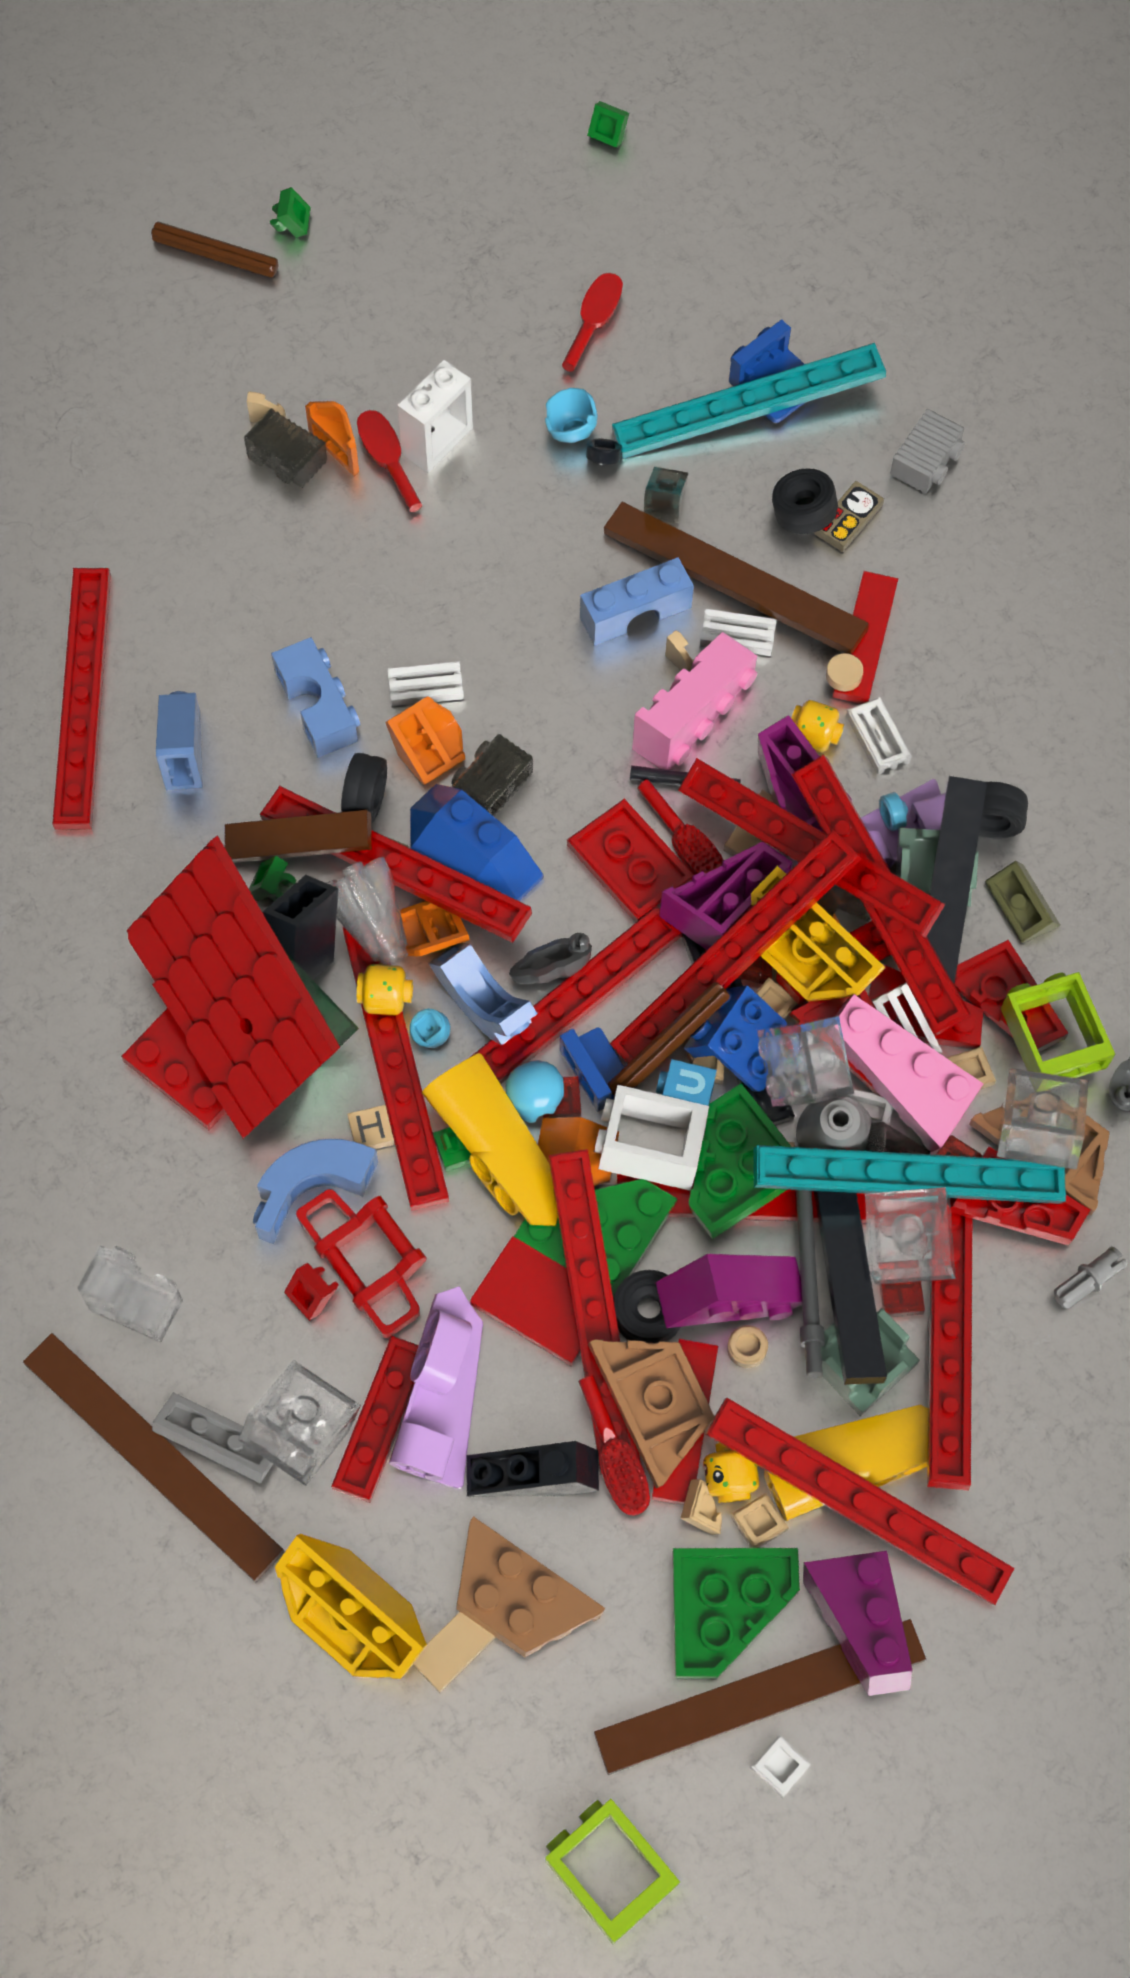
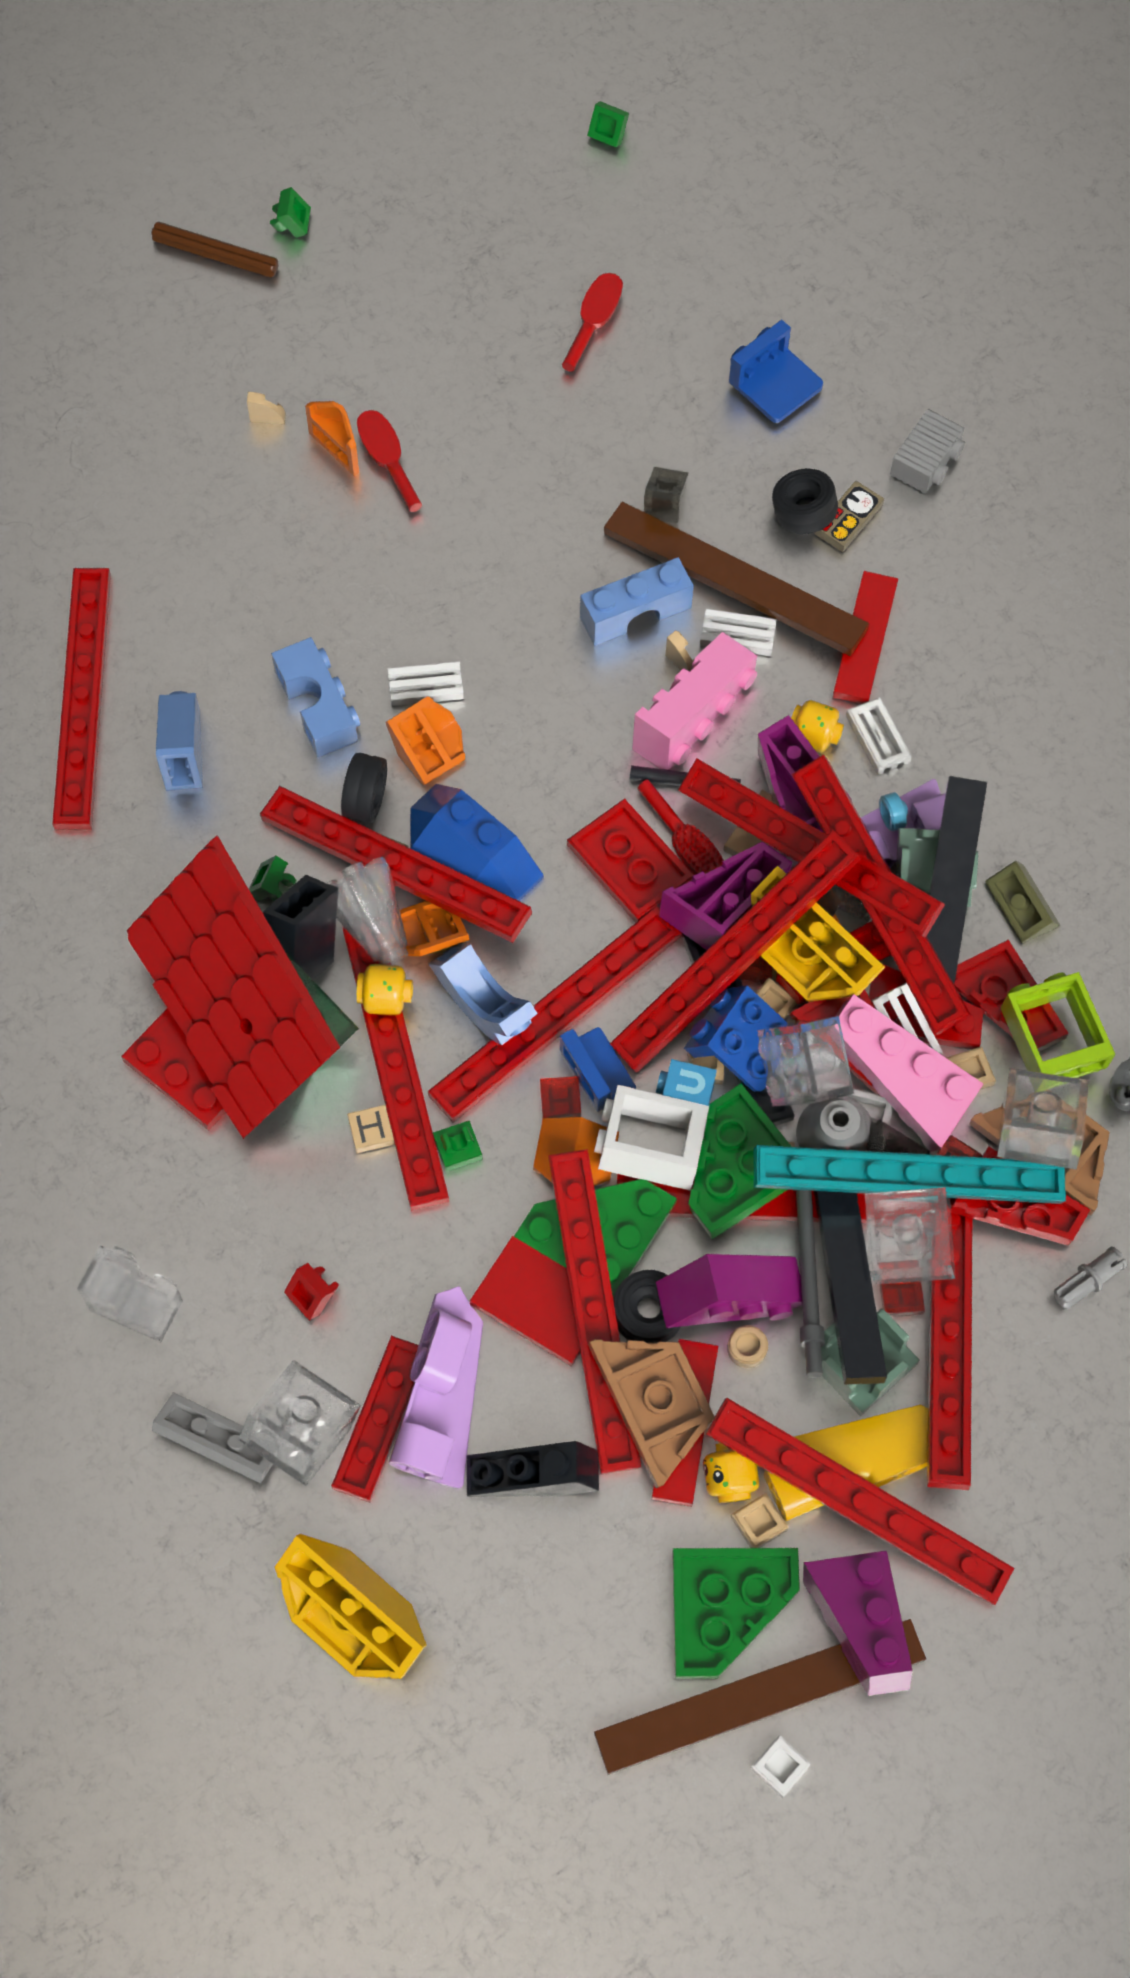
(154, 1457): reddish brown tile -> none
(285, 448): clear smoke brick -> none
(299, 836): reddish brown tile -> none
(310, 1166): medium blue arch -> none
(358, 1223): red bar -> none
(430, 1028): medium azure tile -> none
(437, 418): white window -> none
(452, 1651): tan tile -> none
(494, 773): clear smoke brick -> none
(497, 1138): yellow panel -> none
(517, 1594): medium nougat wing -> none
(535, 1089): medium azure hair -> none
(553, 960): dark grey arm -> none
(571, 415): medium azure hair -> none
(603, 451): black tile -> none
(618, 1461): red piece -> none
(643, 1903): lime window -> none
(670, 1037): reddish brown axle -> none
(701, 1508): tan tile -> none
(749, 400): teal tile -> none
(844, 672): tan tile -> none
(1003, 811): black tyre -> none

